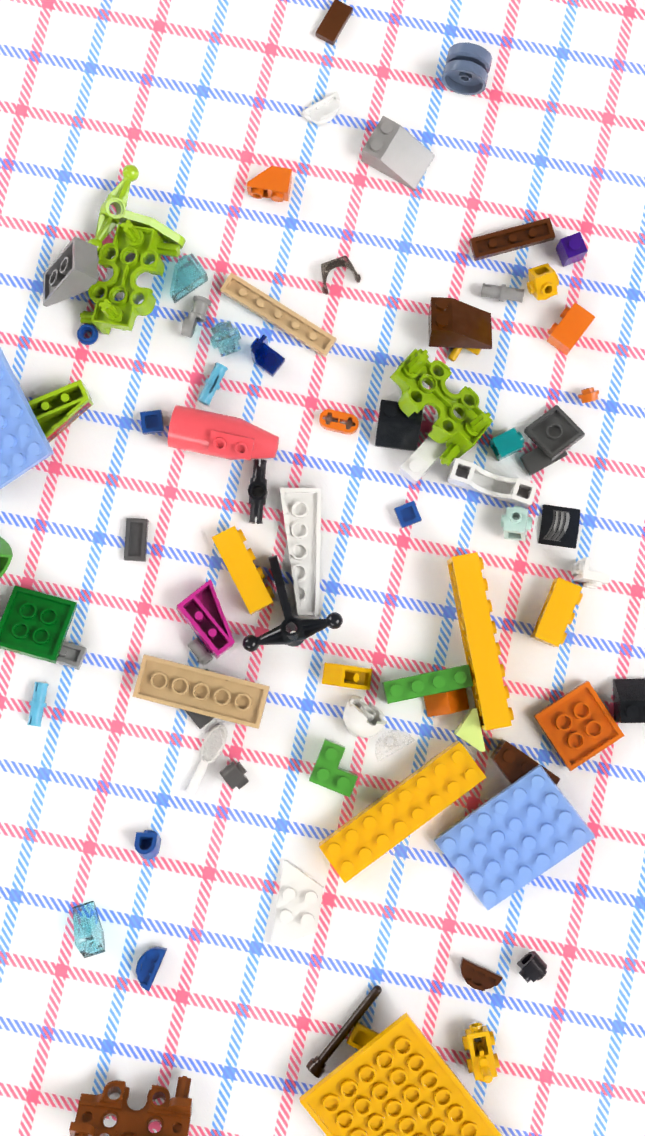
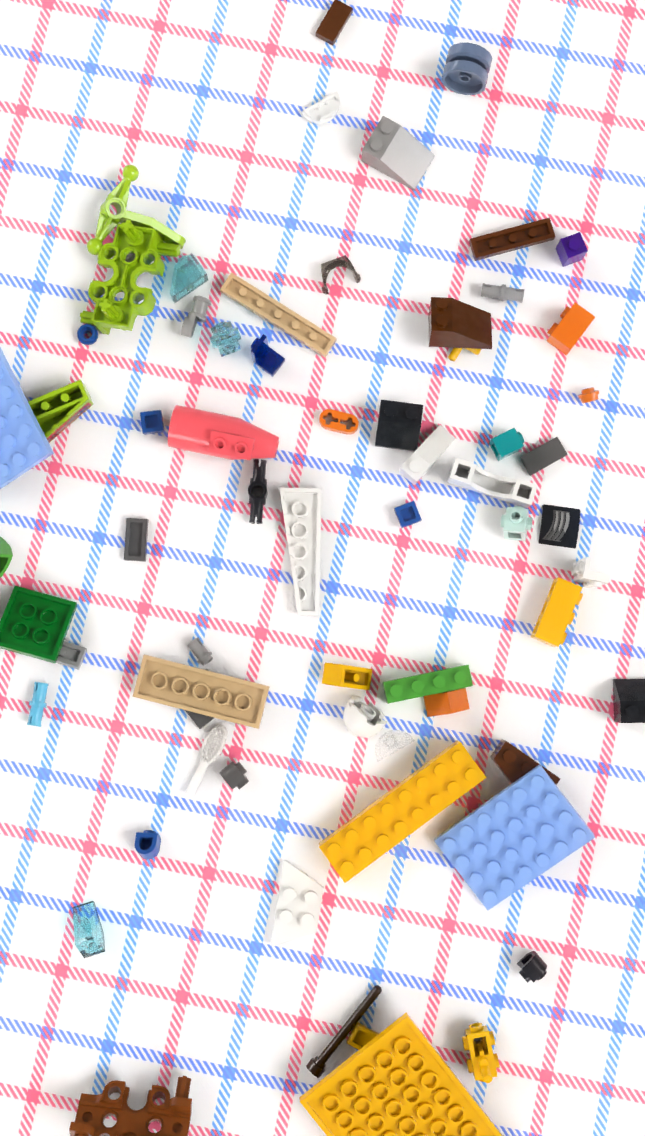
(71, 272): light grey slope -> none
(148, 966): blue plate -> none
(207, 620): dark pink wedge -> none
(212, 384): medium azure pin -> none
(242, 569): yellow brick -> none
(271, 183): orange slope -> none
(281, 634): black piece -> none
(328, 774): bright green brick -> none
(458, 432): lime gear -> none
(470, 730): yellowish green slope -> none
(478, 976): reddish brown plate -> none
(479, 641): yellow brick -> none
(542, 282): yellow brick -> none
(554, 432): dark grey tile -> none
(578, 725): orange plate -> none

